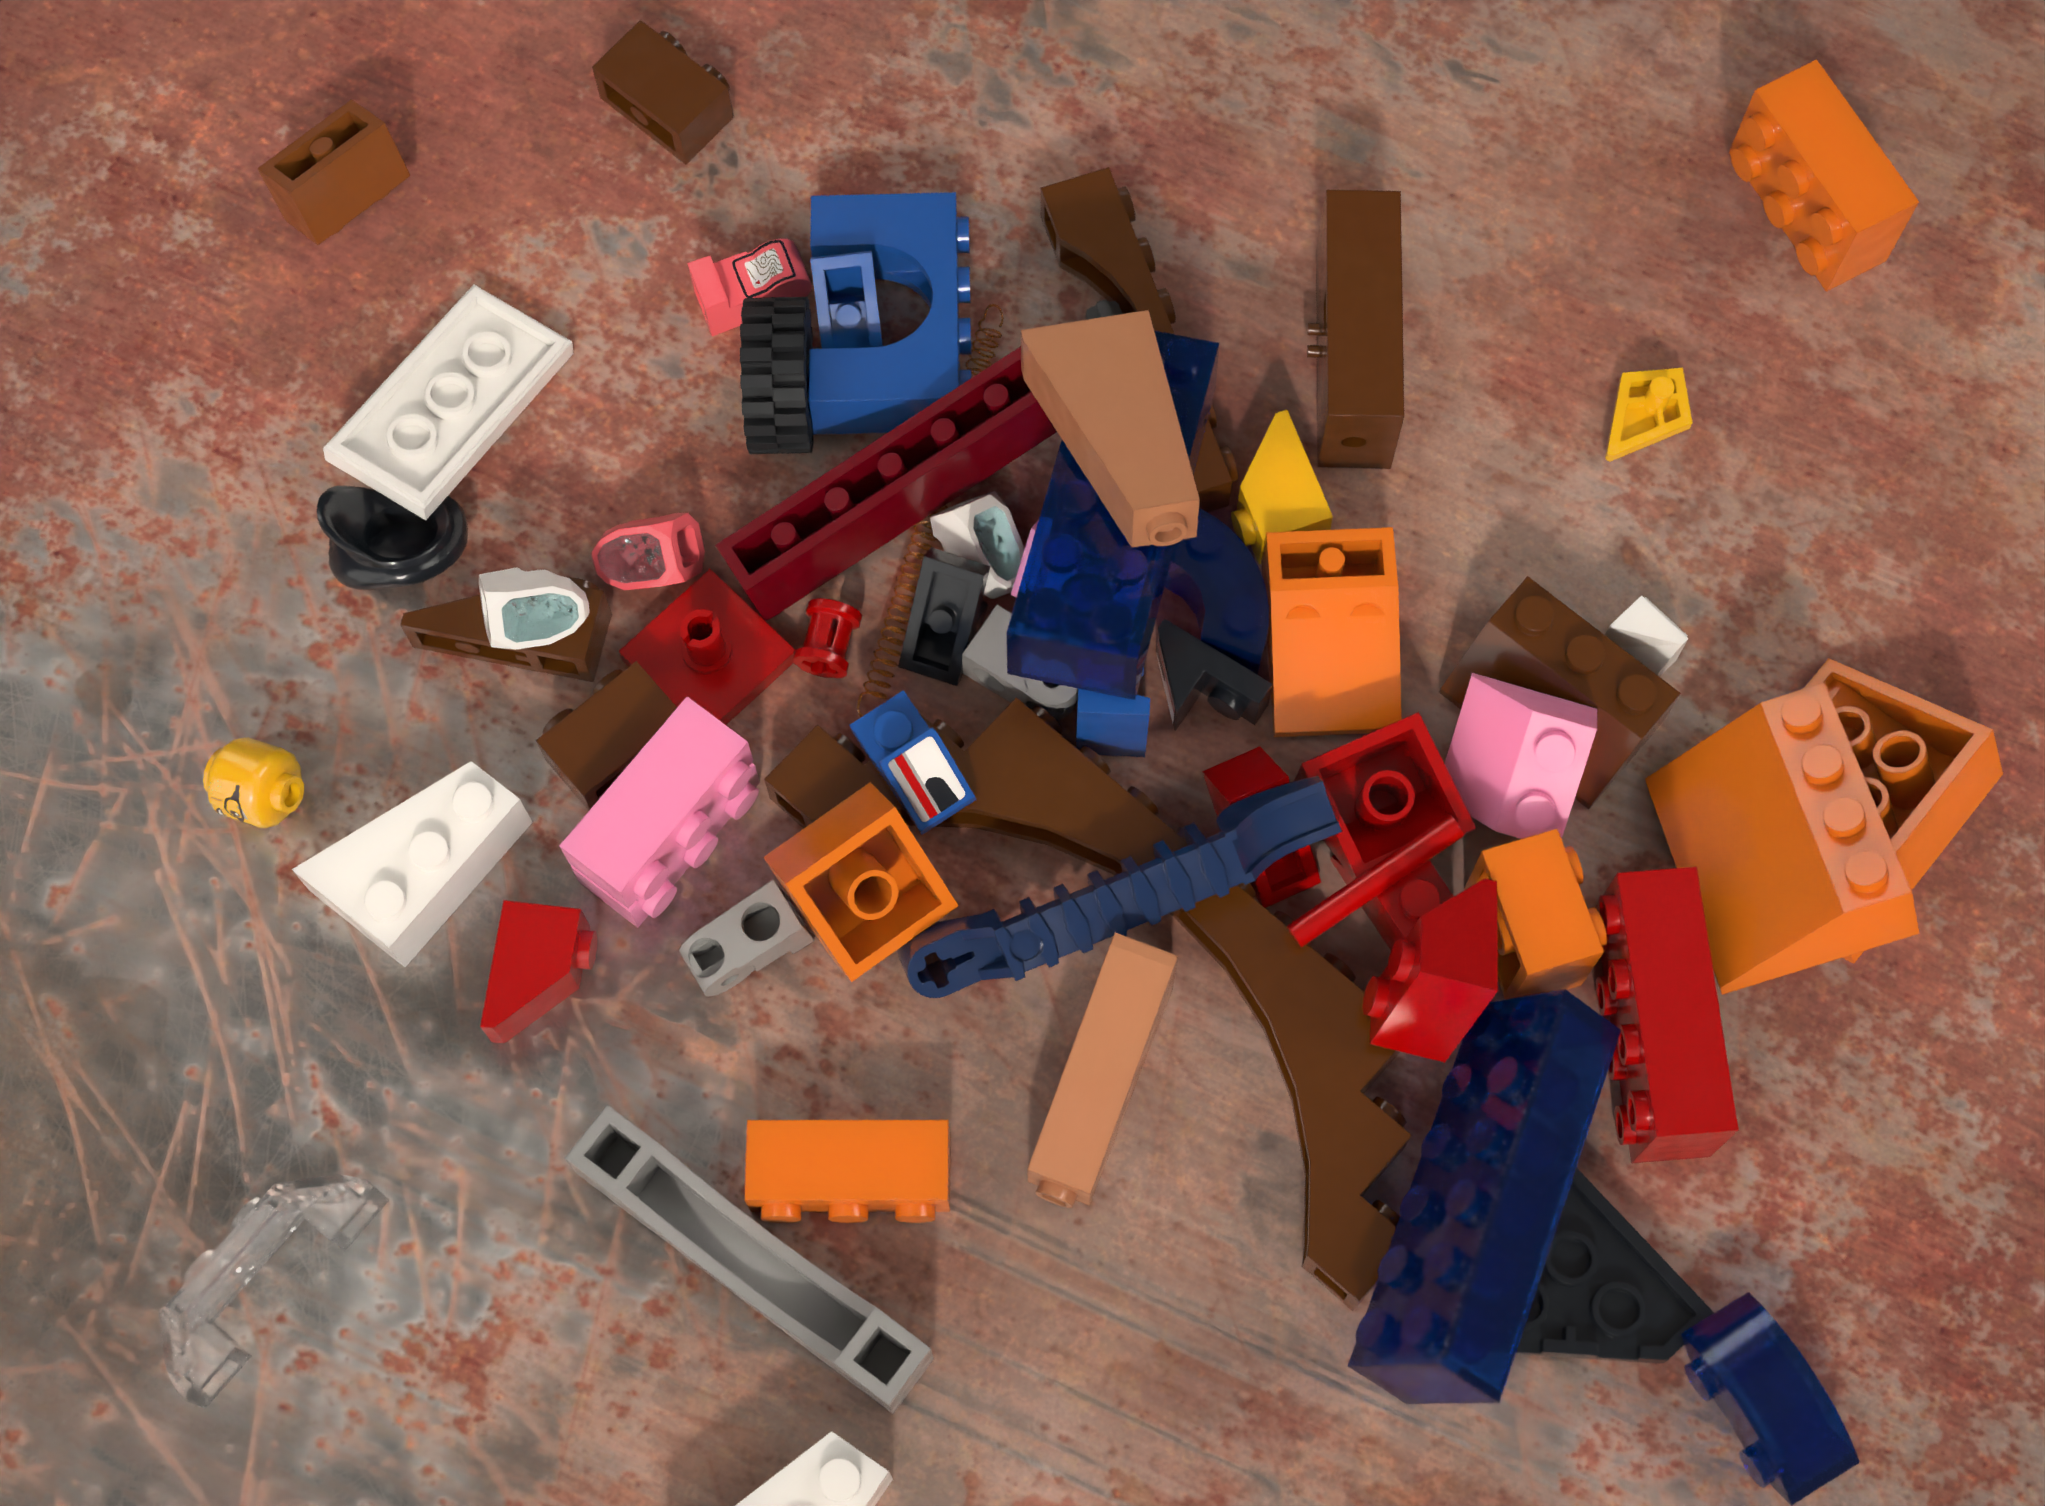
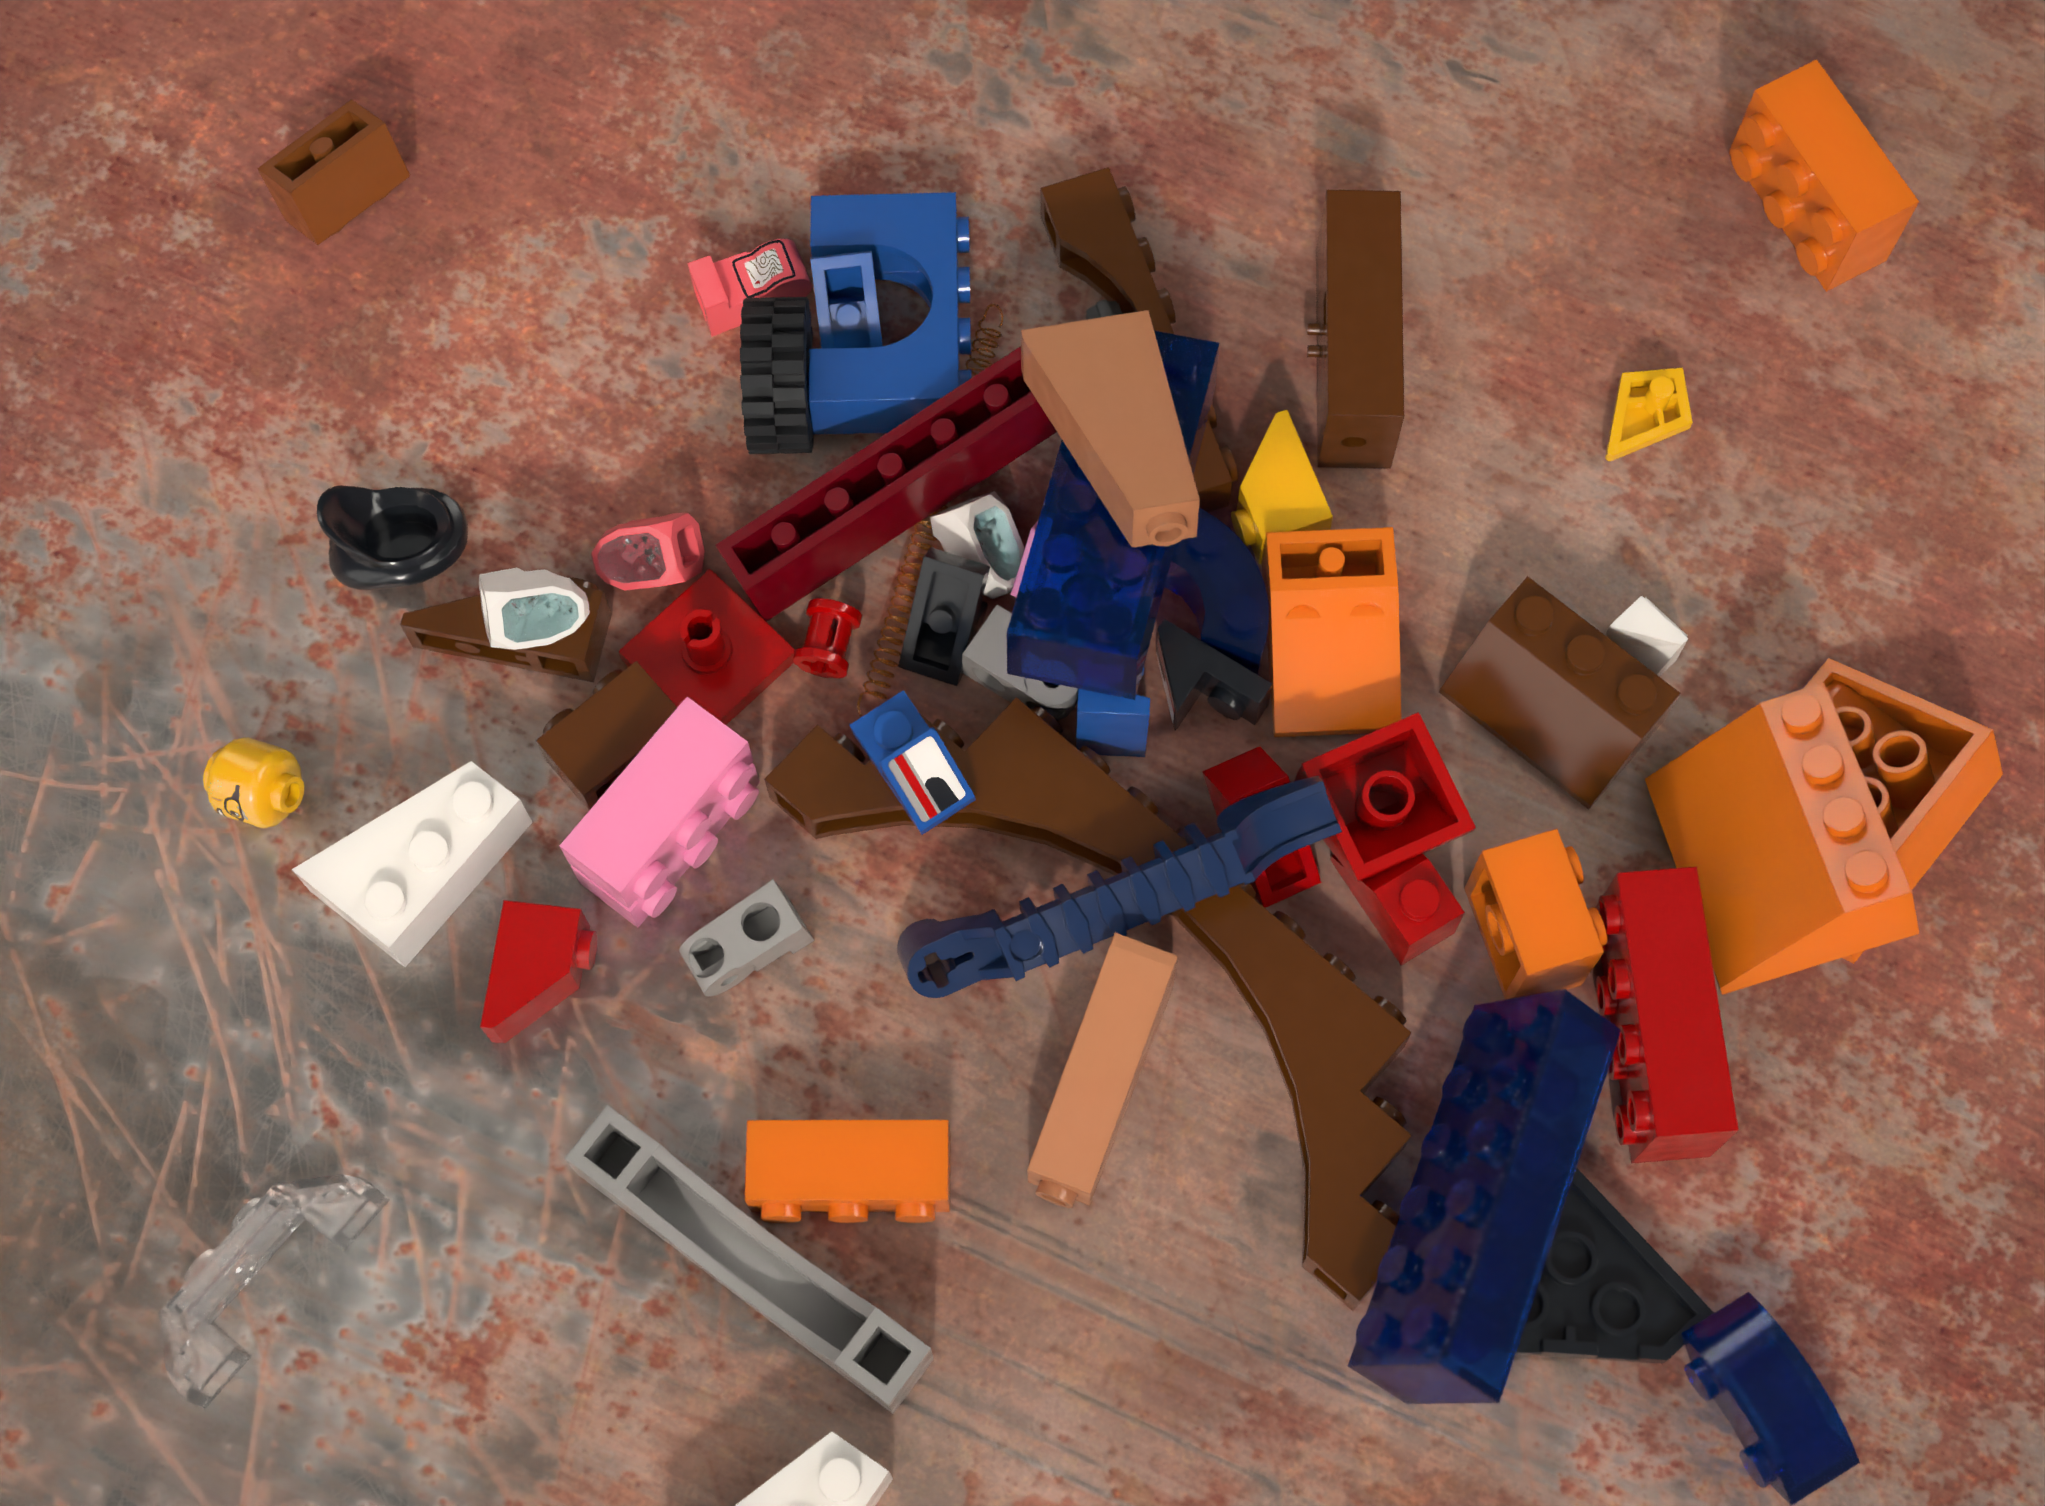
(448, 402): white tile -> none
(664, 91): reddish brown brick -> none
(861, 881): orange brick -> none
(1375, 881): red bar -> none
(1438, 977): red slope -> none
(1519, 756): bright pink slope -> none

